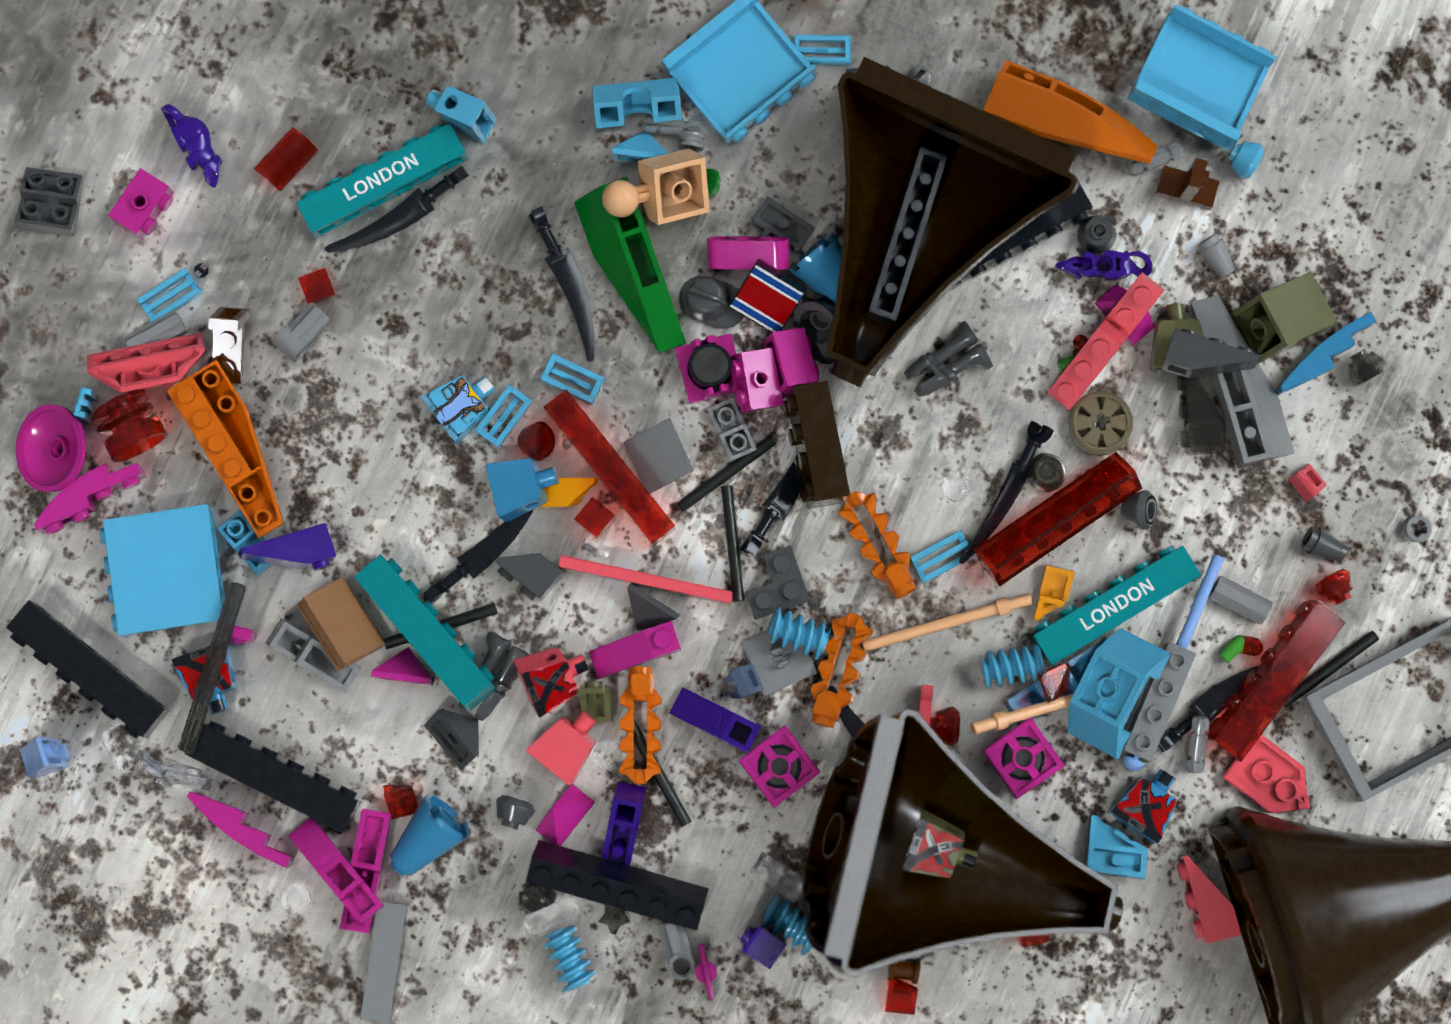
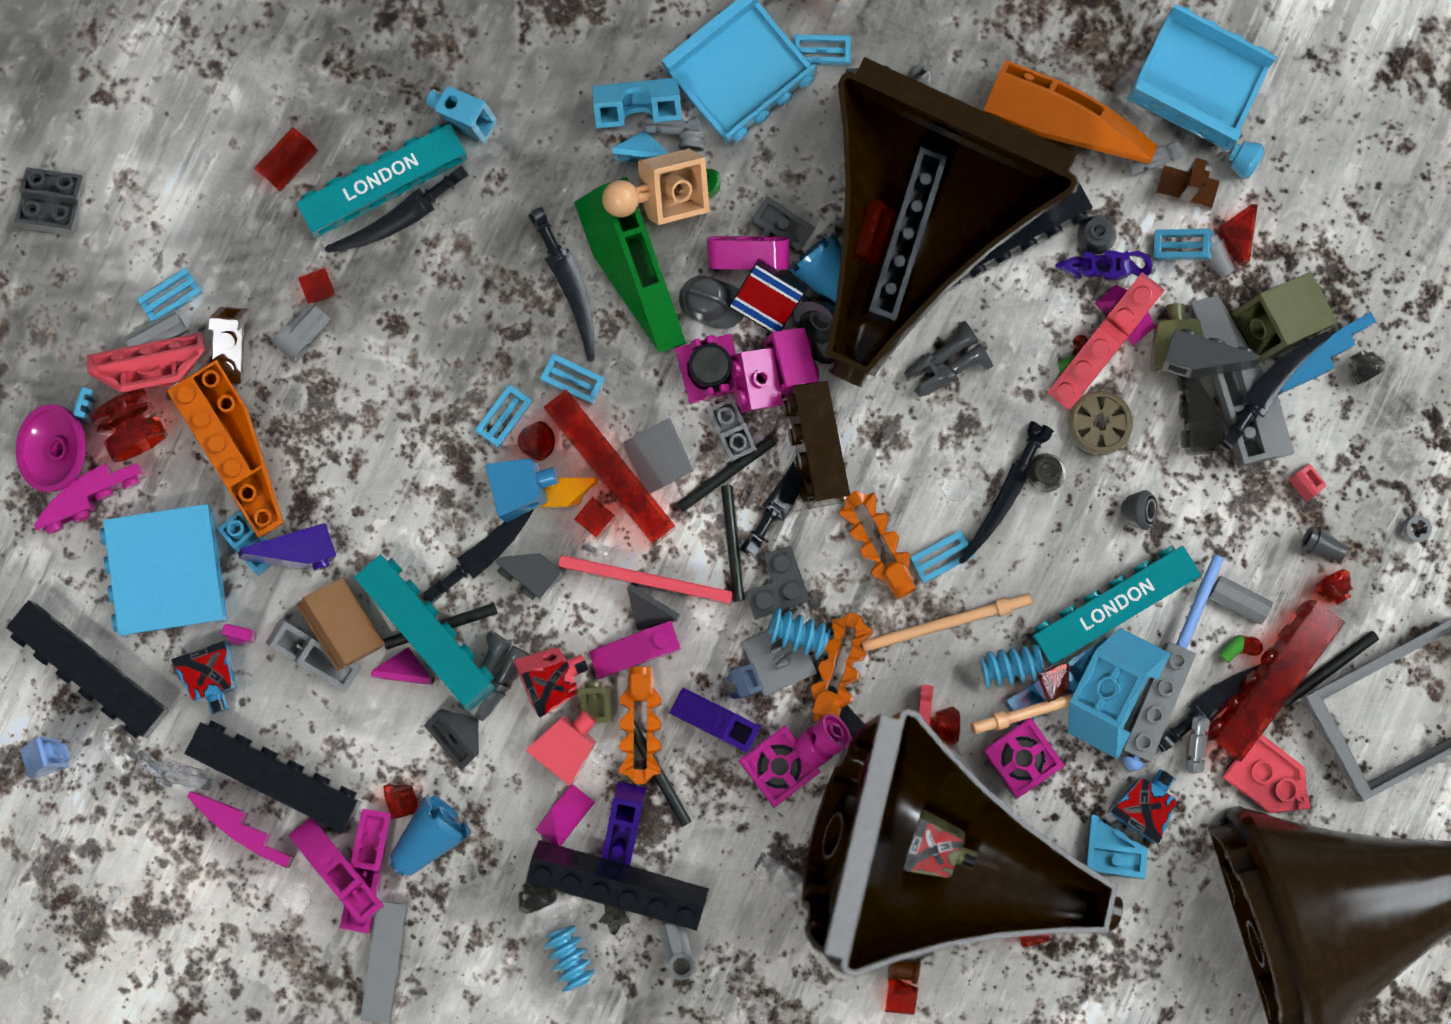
(142, 204): dark pink brick -> none
(195, 138): dark purple animal -> none
(201, 270): black piece -> none
(212, 667): clear smoke axle -> none
(459, 405): torso -> none
(514, 811): dark grey cone -> none
(706, 971): dark pink piece -> none
(762, 945): dark purple slope -> none
(788, 922): medium azure piece -> none
(822, 740): none -> dark pink wheel
(873, 231): none -> clear red tile
(1053, 590): light orange slope -> none
(1058, 518): clear red brick -> none
(1206, 244): none -> medium azure tile
(1212, 910): coral slope -> none
(1239, 234): none -> clear red slope
(1268, 386): none -> black sword

